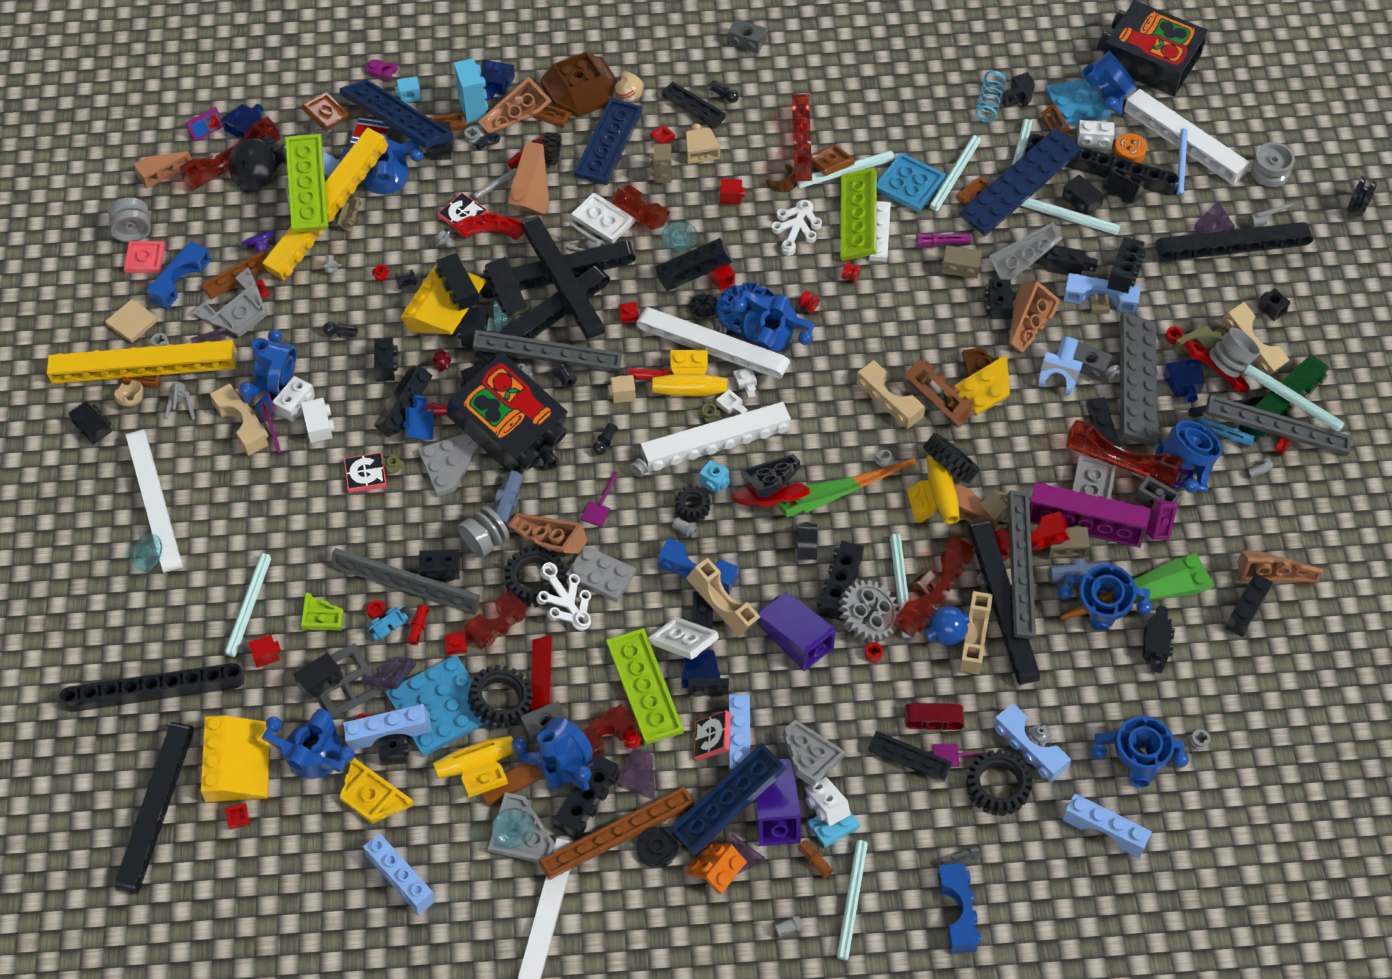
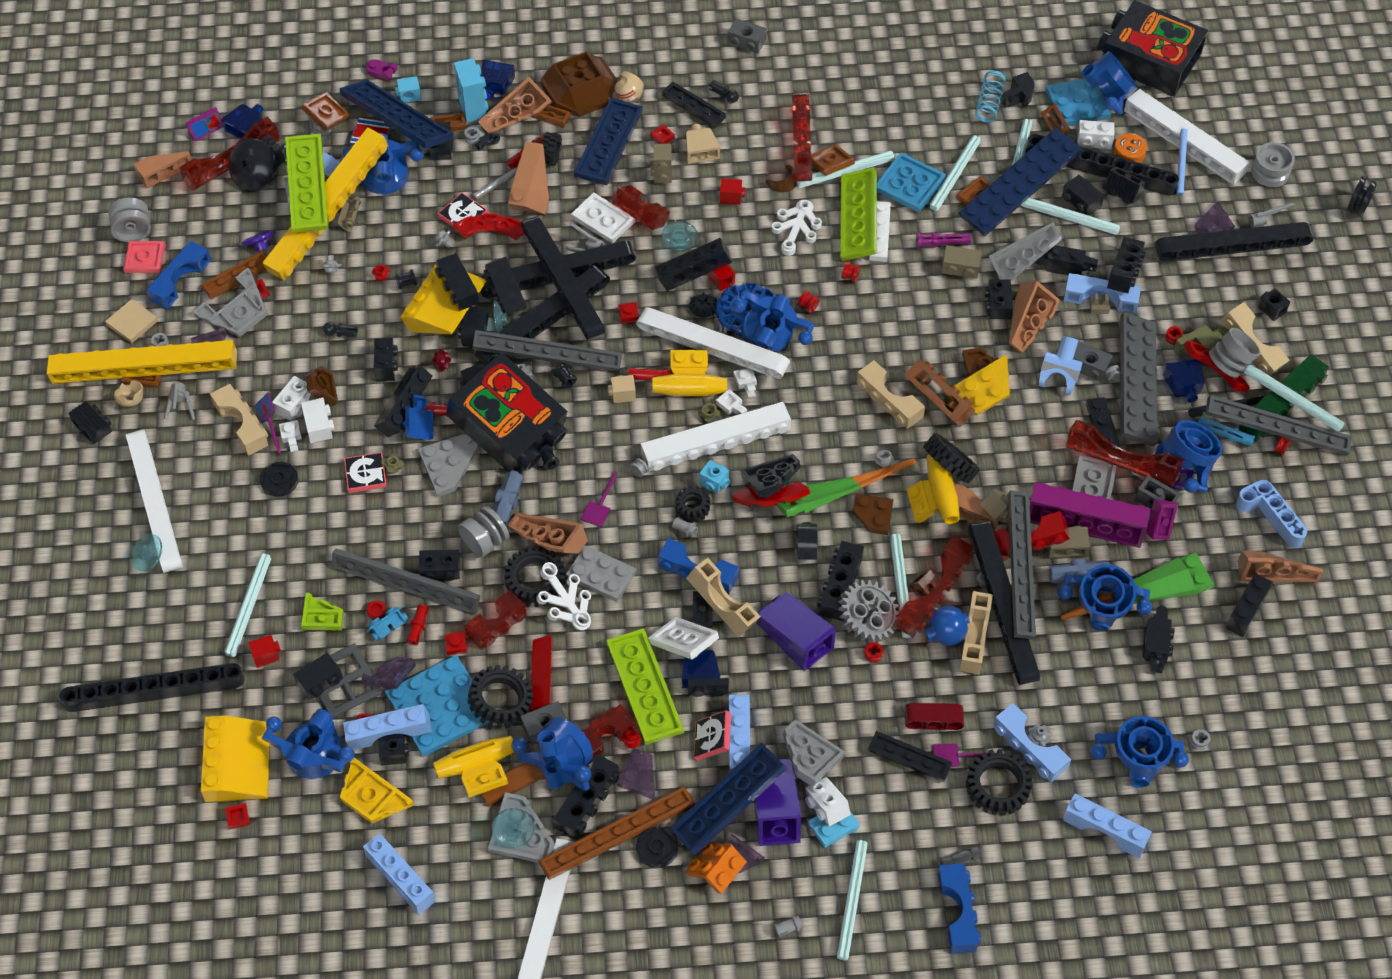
(154, 808): black beam -> none
(272, 366): blue piece -> none
(279, 479): none -> black tile
(290, 433): none -> white plate
(322, 385): none -> reddish brown plate
(604, 439): black pin -> none
(815, 858): dark orange axle -> none
(873, 512): none -> reddish brown plate
(1265, 466): light grey arm -> none
(1292, 530): none -> light blue beam

